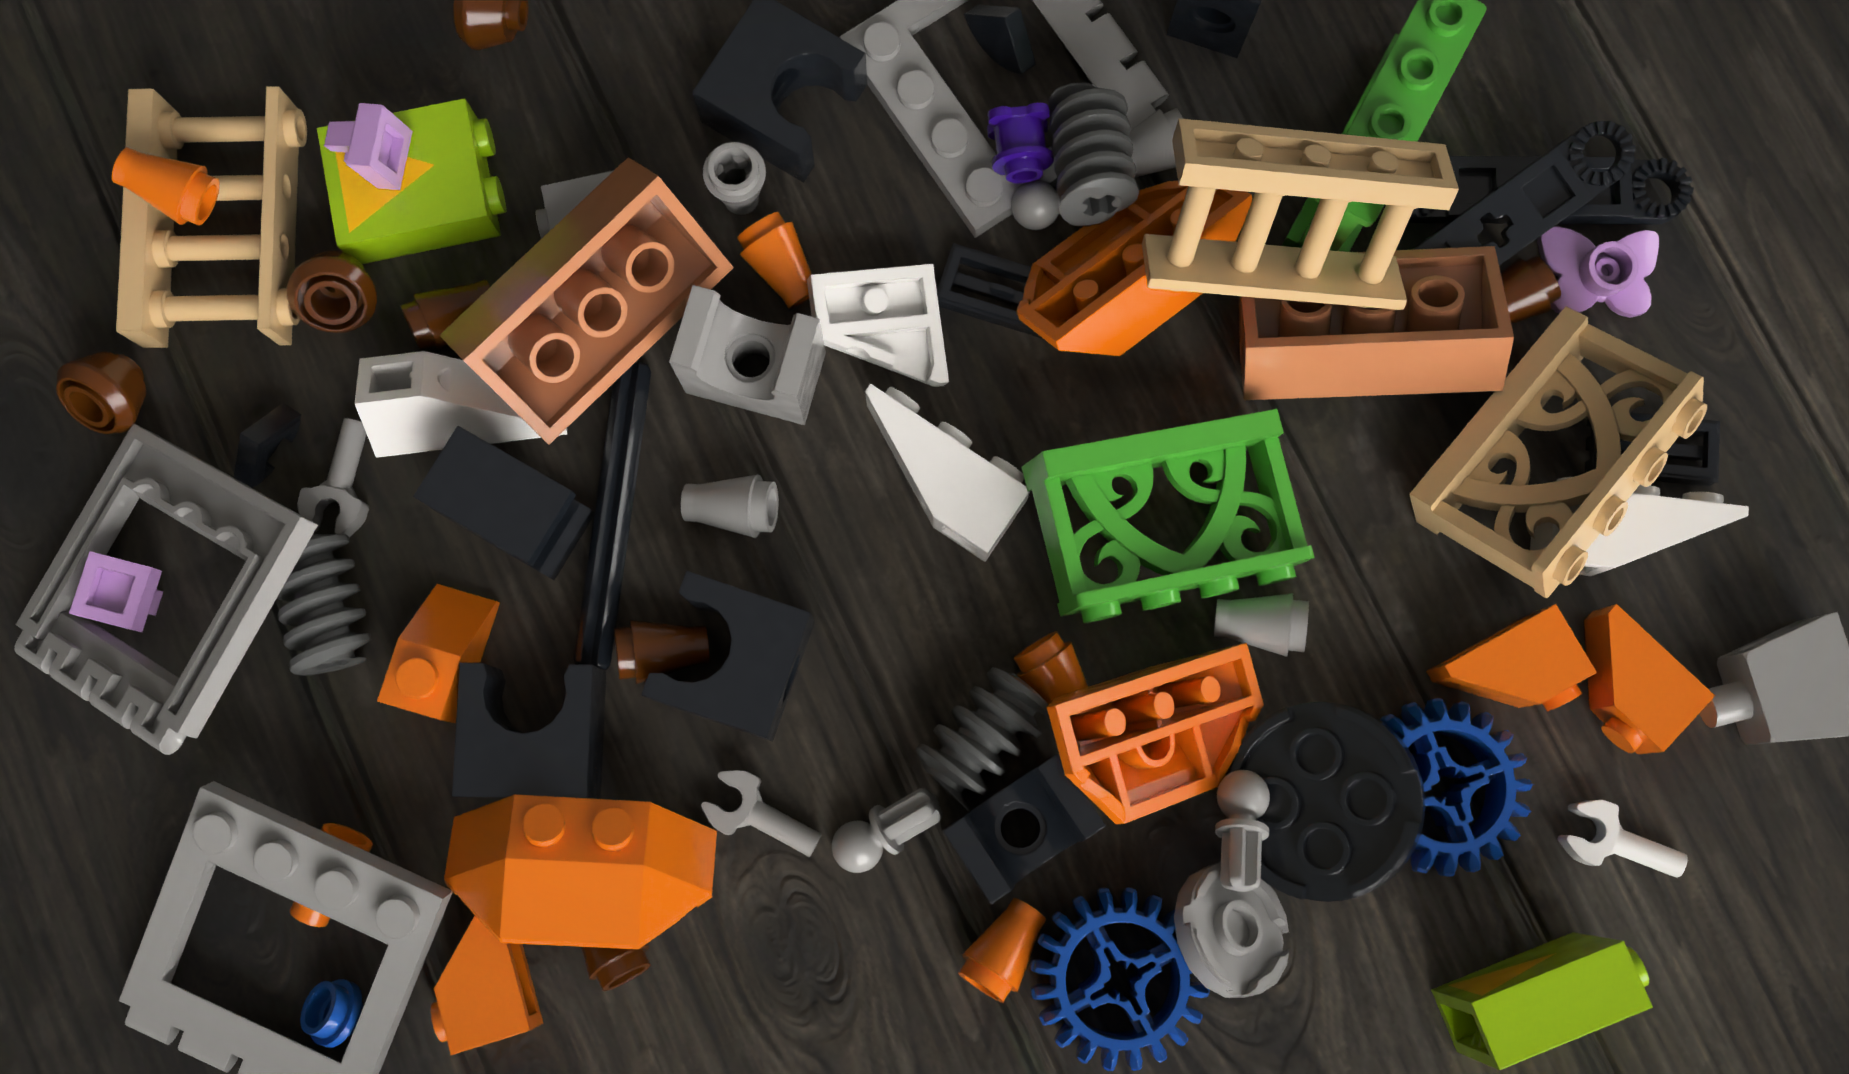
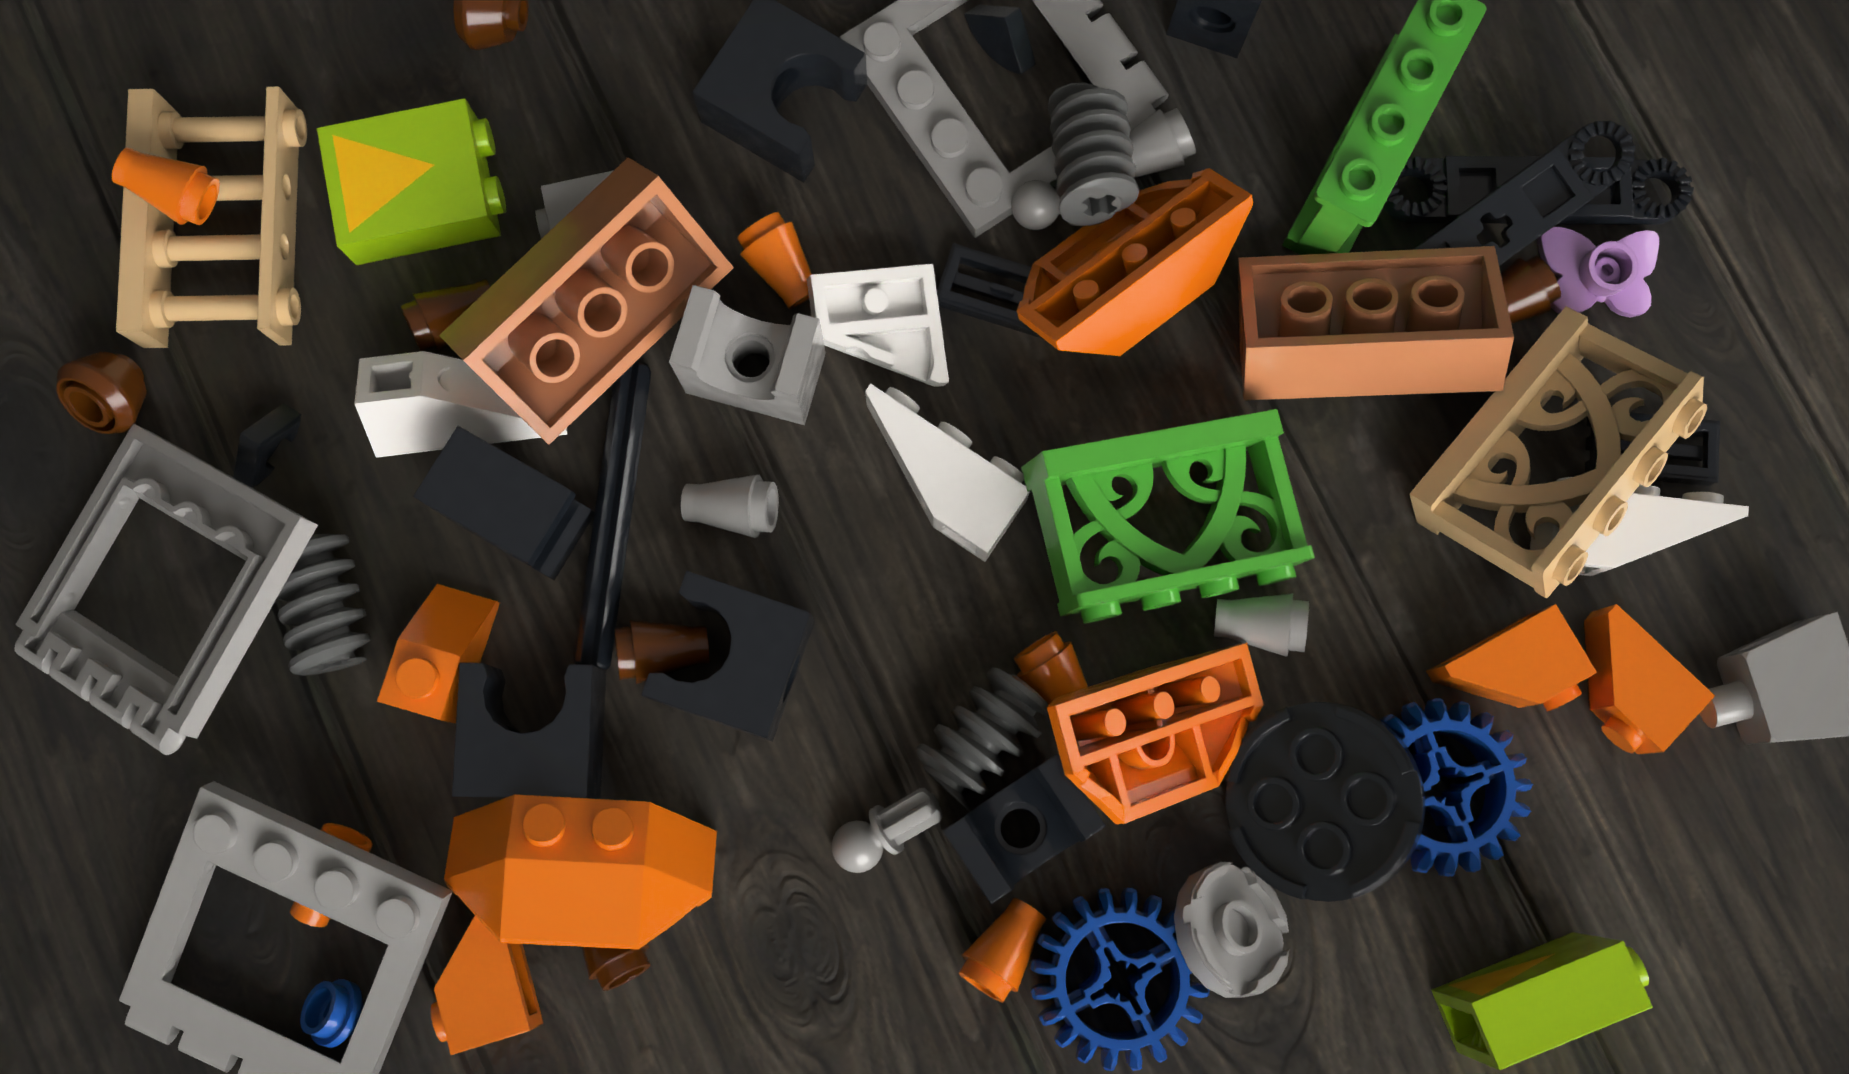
(117, 592): lavender tile -> none
(332, 292): reddish brown cone -> none
(339, 484): light grey bar -> none
(373, 145): lavender tile -> none
(735, 176): light grey cone -> none
(759, 815): light grey bar -> none
(1020, 141): dark purple brick -> none
(1243, 799): light grey axle -> none
(1302, 165): tan fence -> none
(1612, 839): white bar -> none

